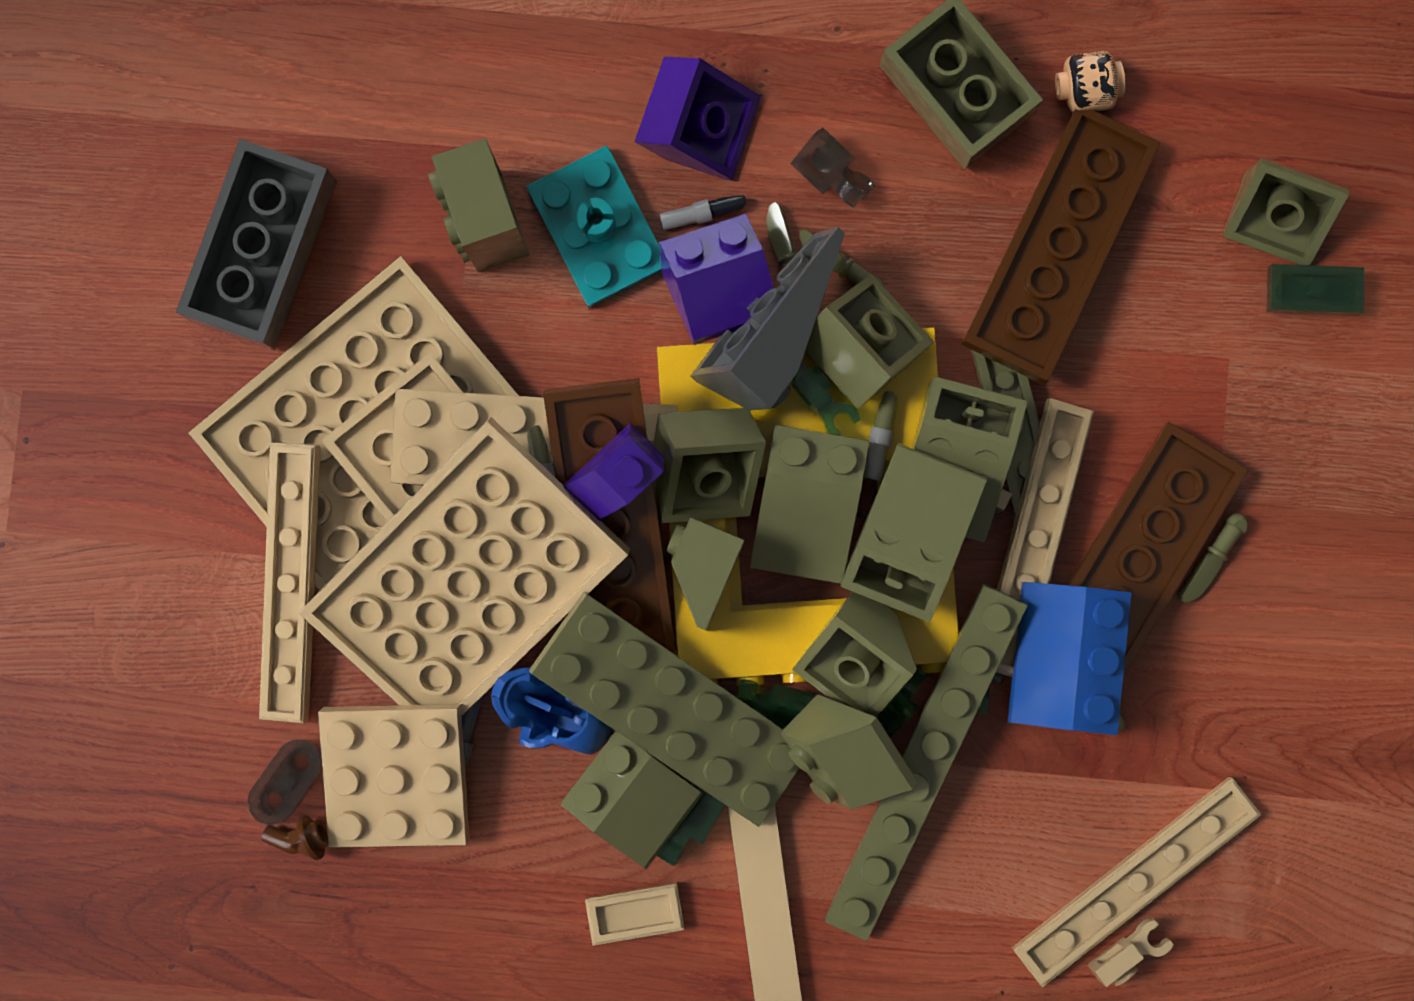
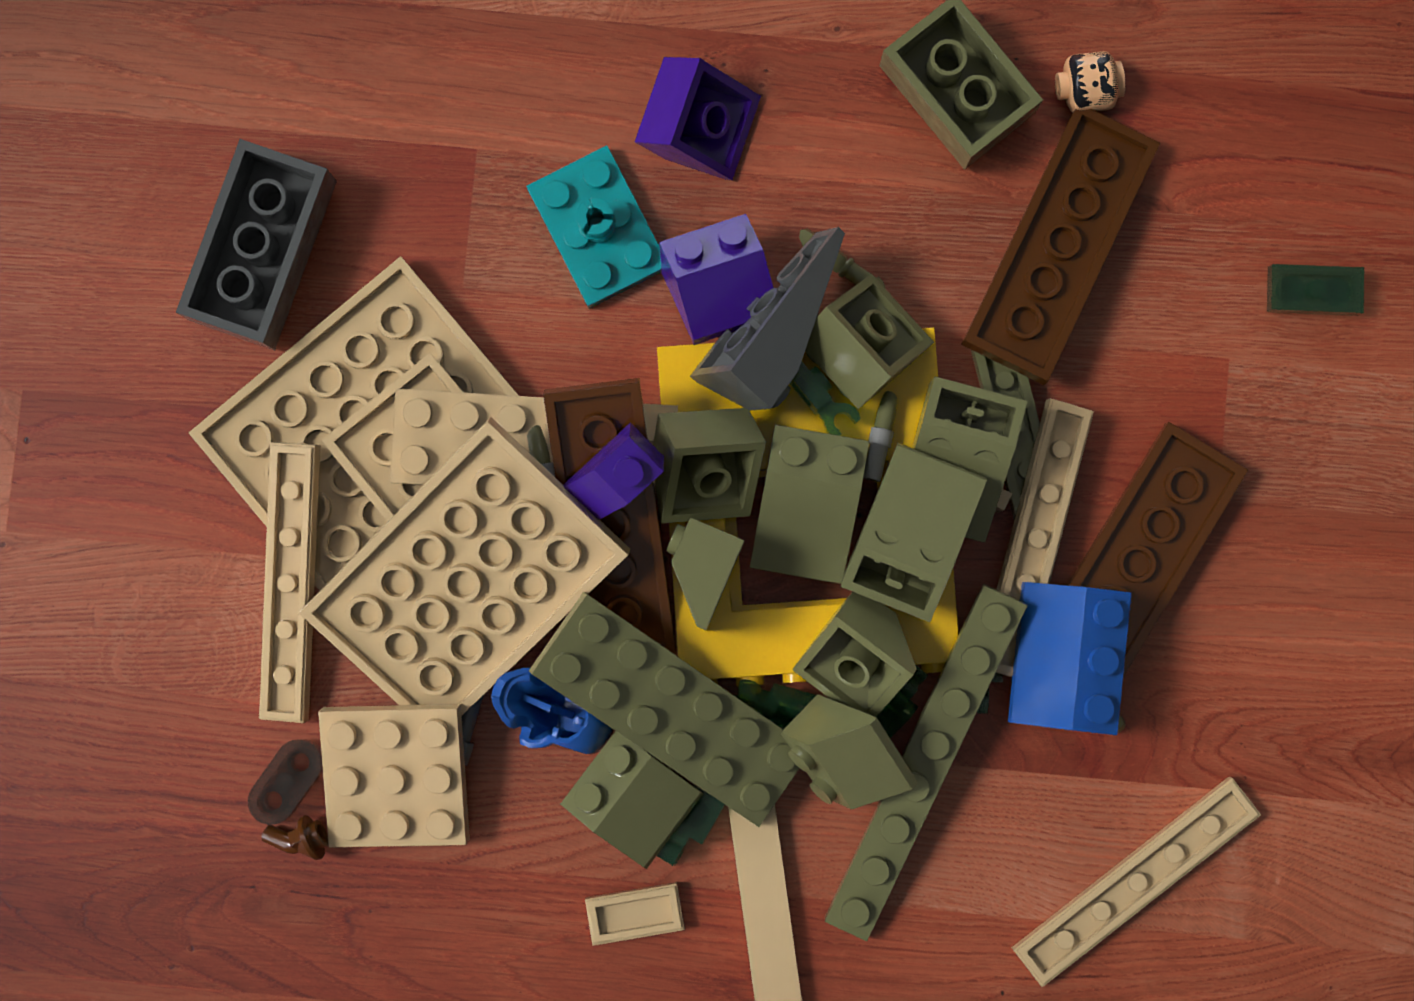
(477, 206): olive brick -> none
(702, 211): light grey piece -> none
(780, 234): olive piece -> none
(826, 166): clear smoke plate -> none
(1119, 961): tan plate -> none
(1213, 559): olive piece -> none
(1284, 211): olive slope -> none

